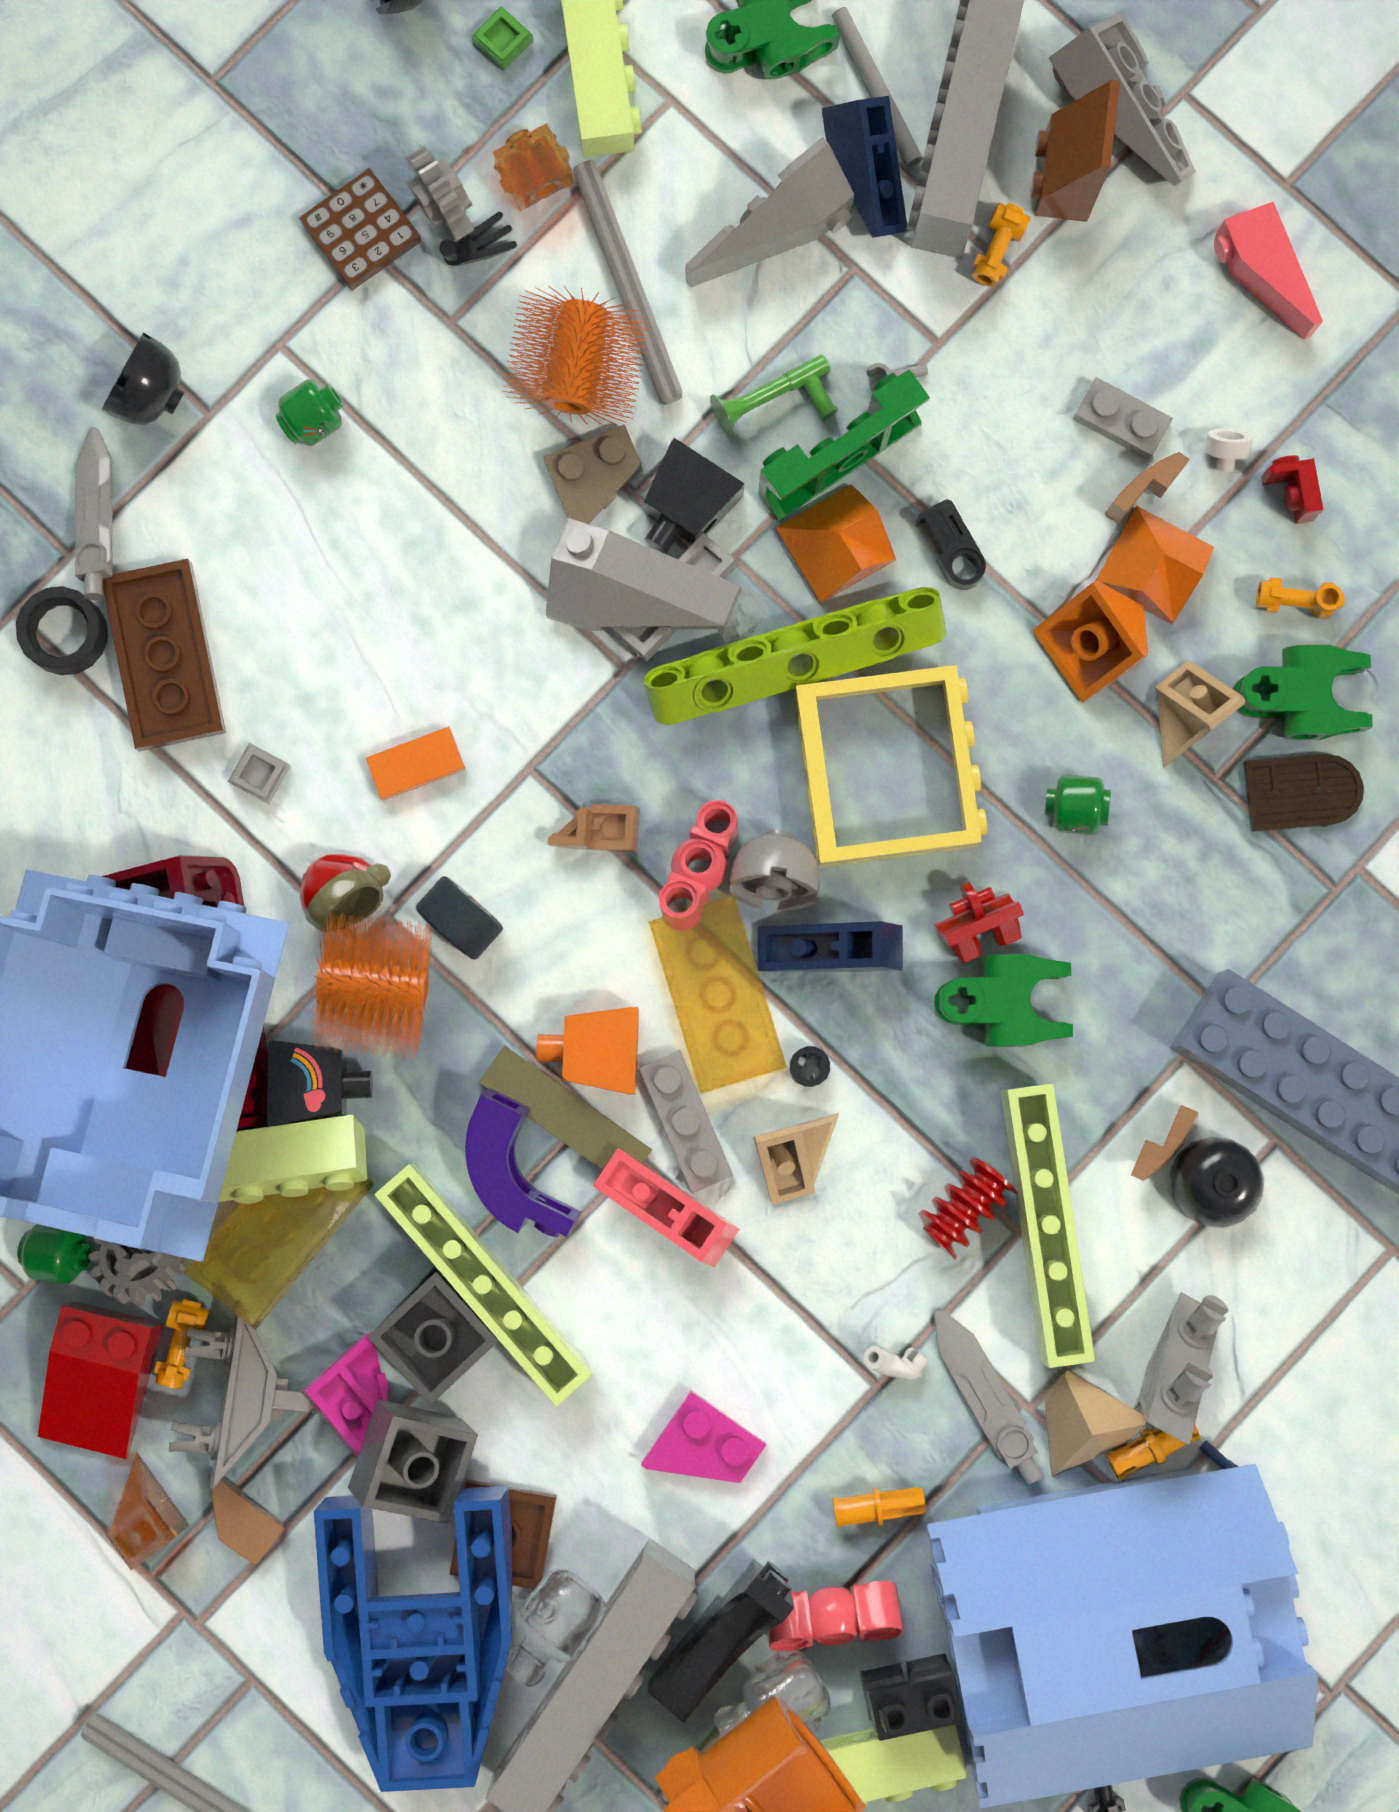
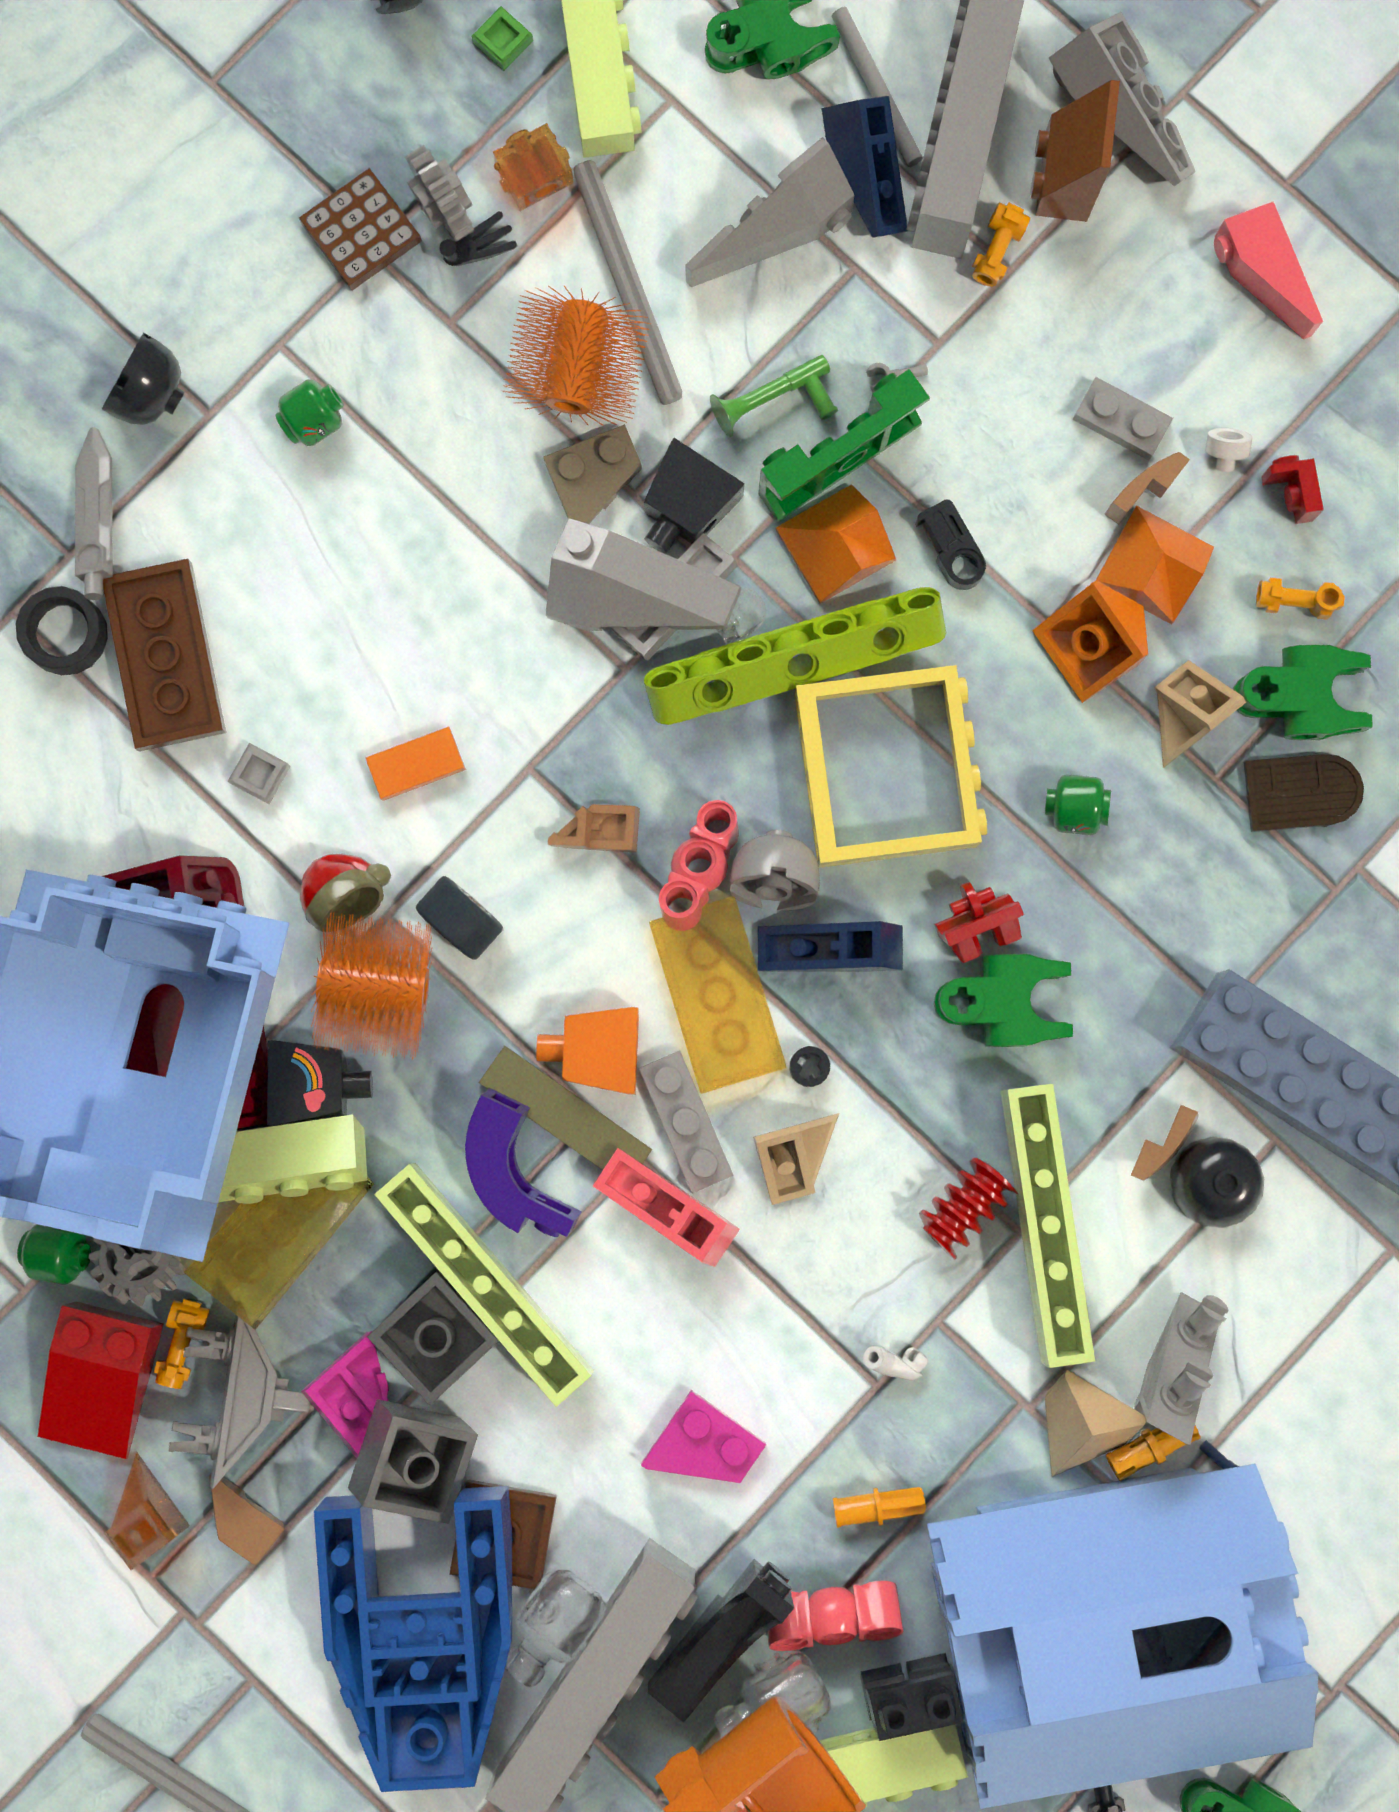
(986, 1396): light grey piece -> none

